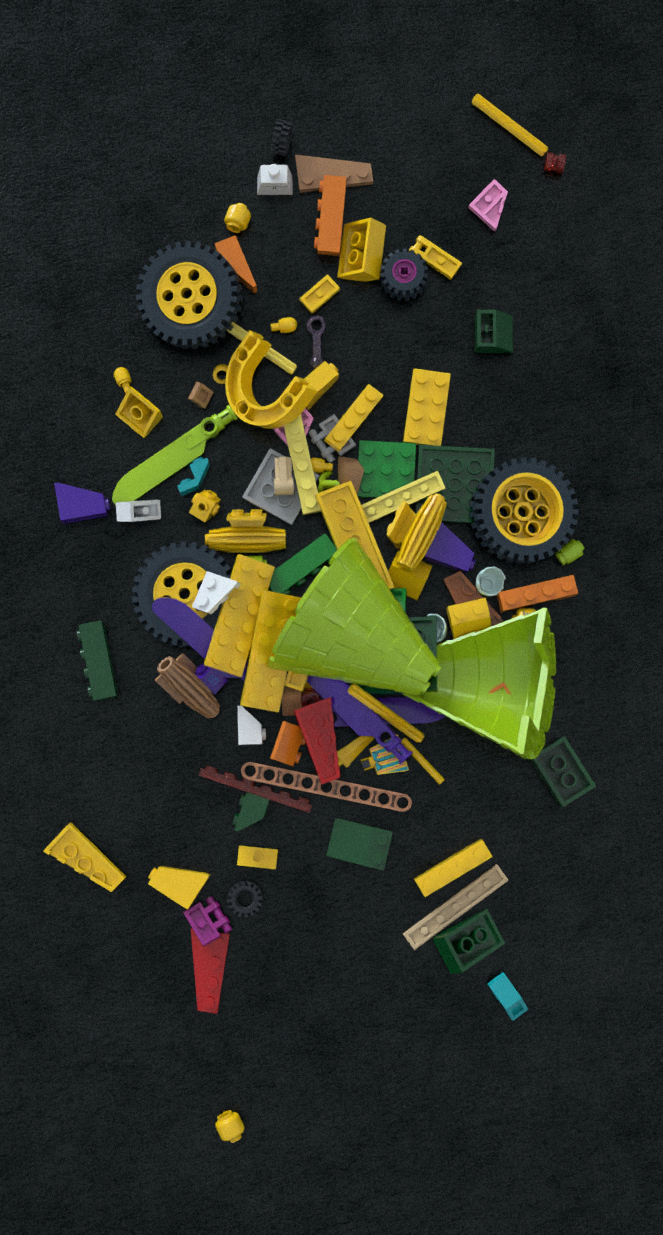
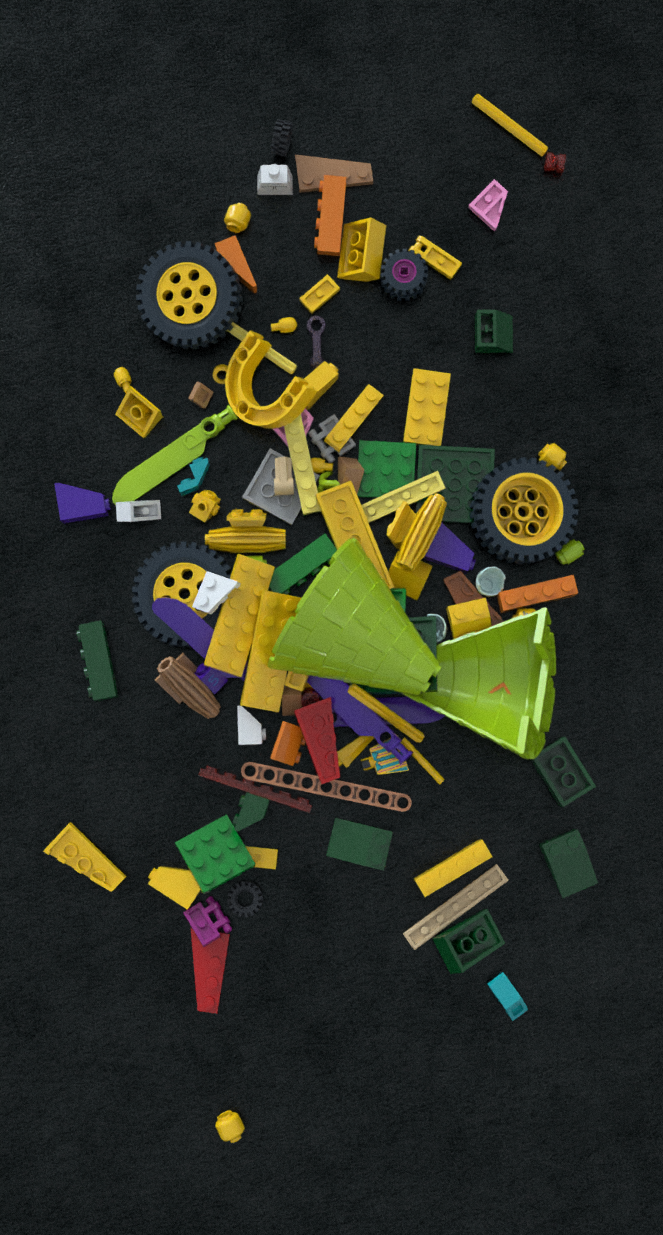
(215, 854): none -> green plate
(553, 456): none -> yellow head
(569, 862): none -> dark green slope

